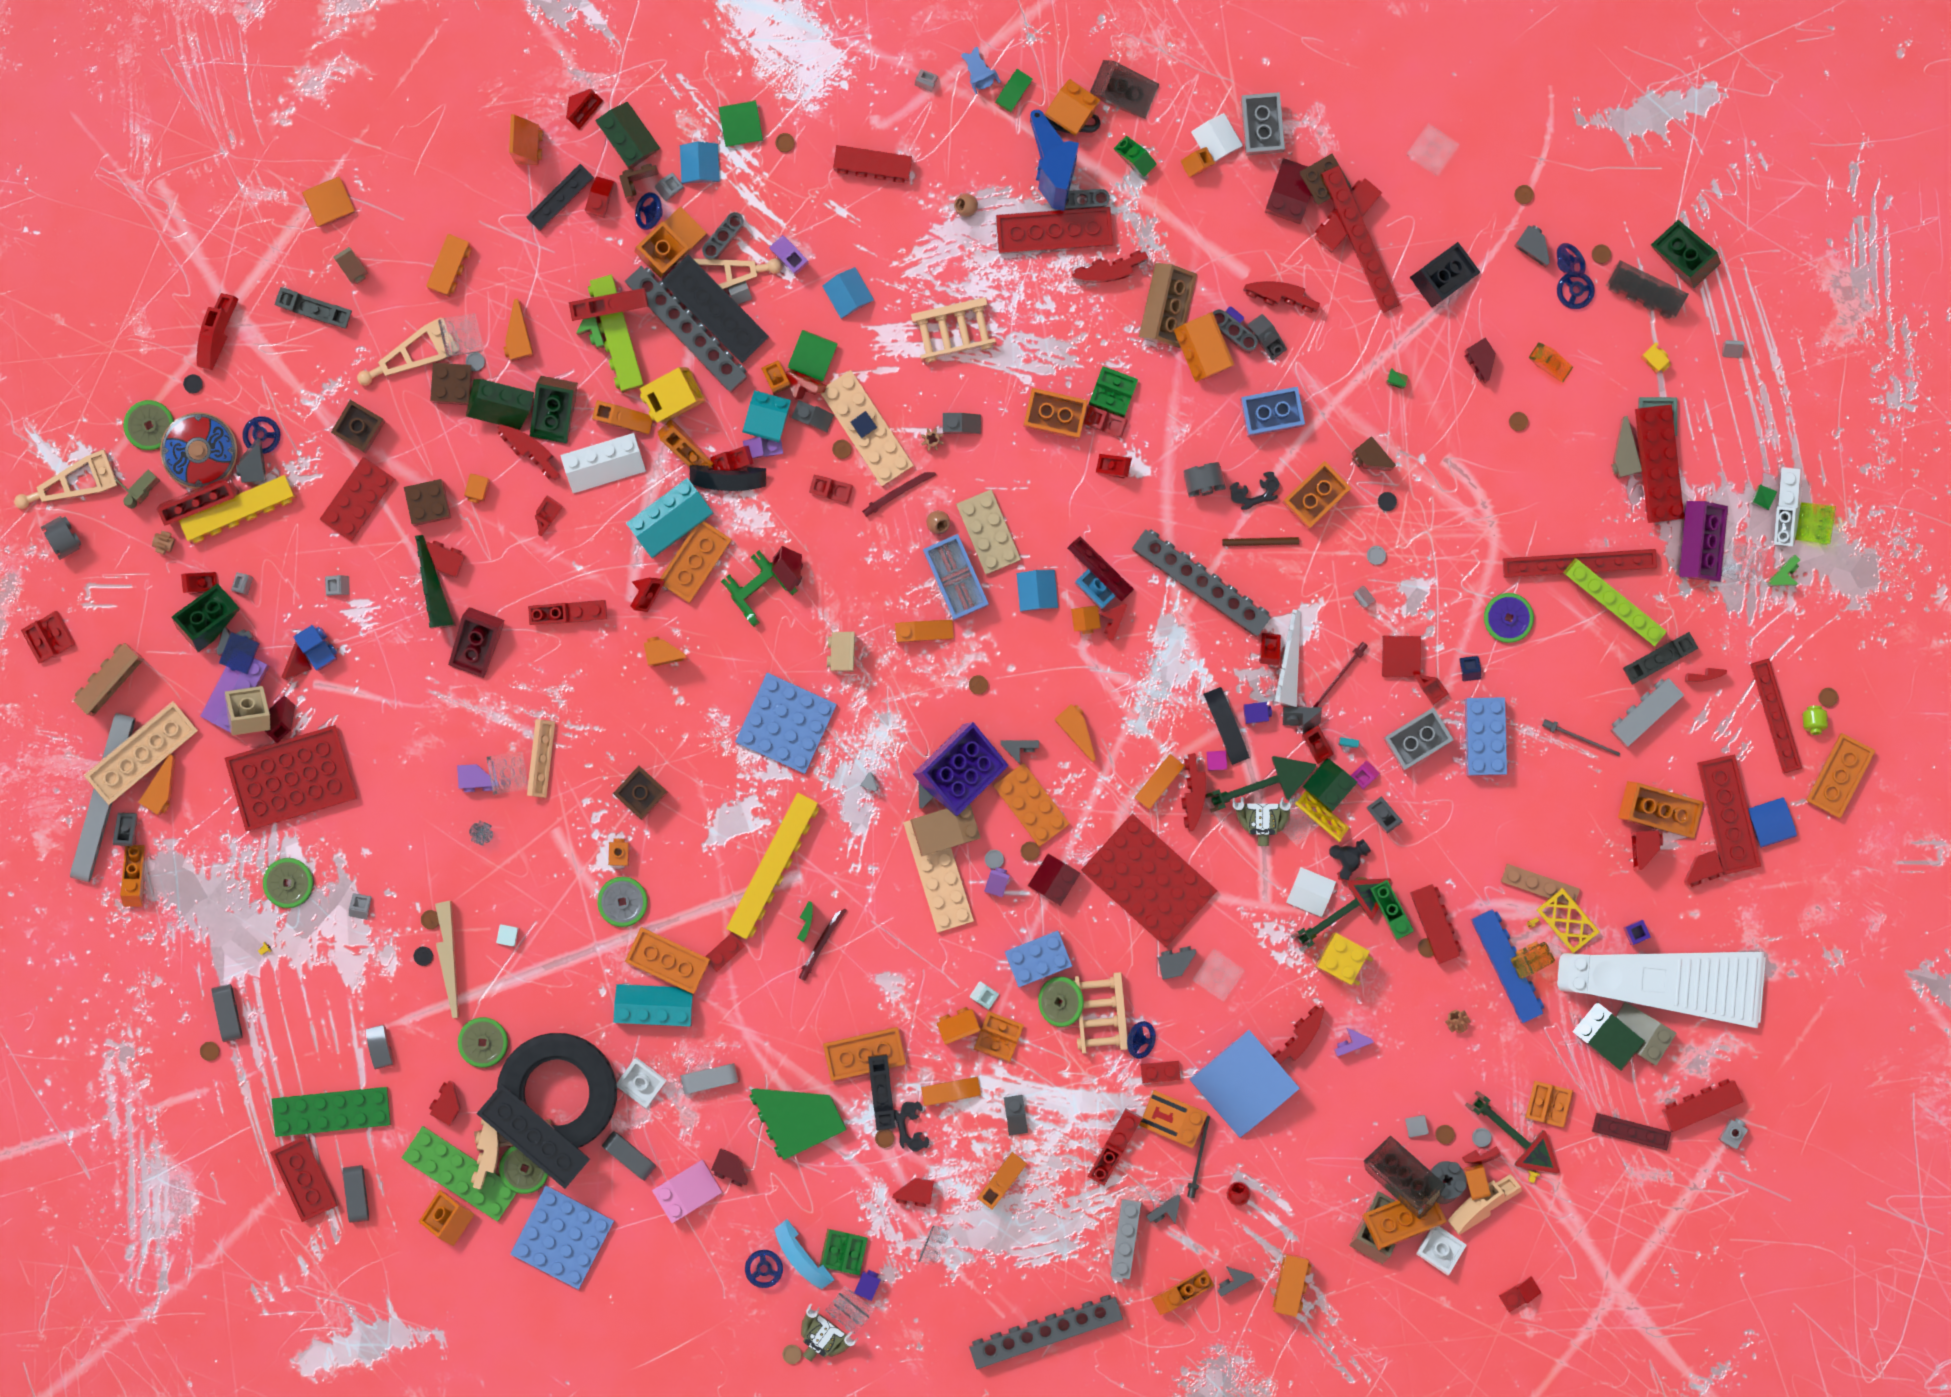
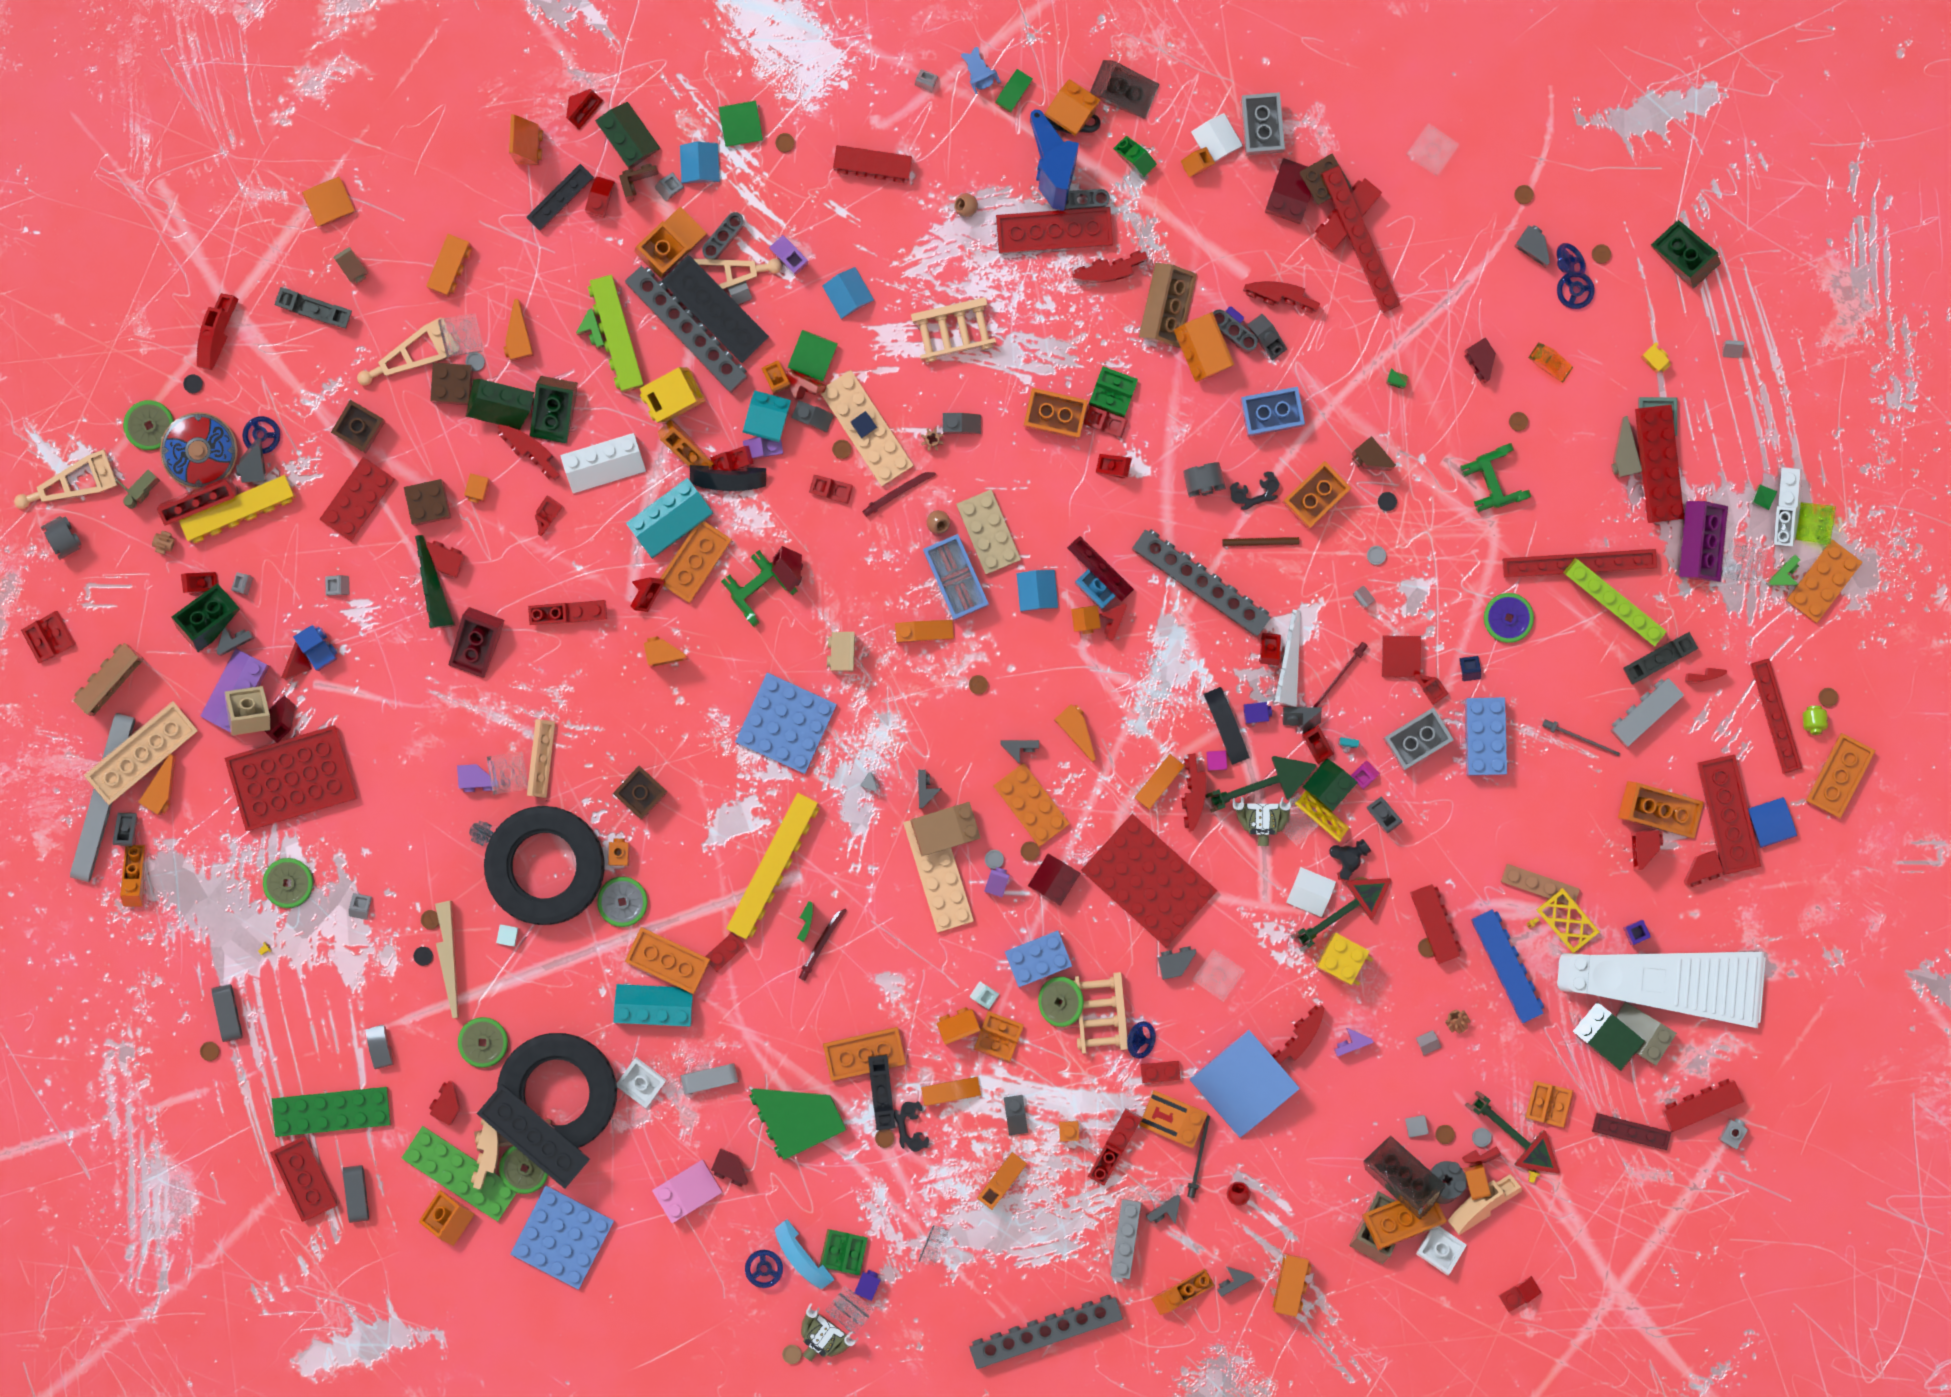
(239, 653): clear blue piece -> none
(500, 856): none -> black tyre
(608, 304): red slope -> none
(622, 417): orange slope -> none
(629, 1155): dark grey beam -> none
(652, 212): clear blue piece -> none
(917, 1191): red slope -> none
(961, 768): dark purple slope -> none
(1069, 1130): none -> orange brick
(1391, 910): green slope -> none
(1428, 1042): none -> light grey slope
(1445, 274): black slope -> none
(1484, 465): none -> green connector
(1532, 959): clear yellow brick -> none
(1646, 289): clear smoke slope -> none
(1824, 581): none -> orange plate

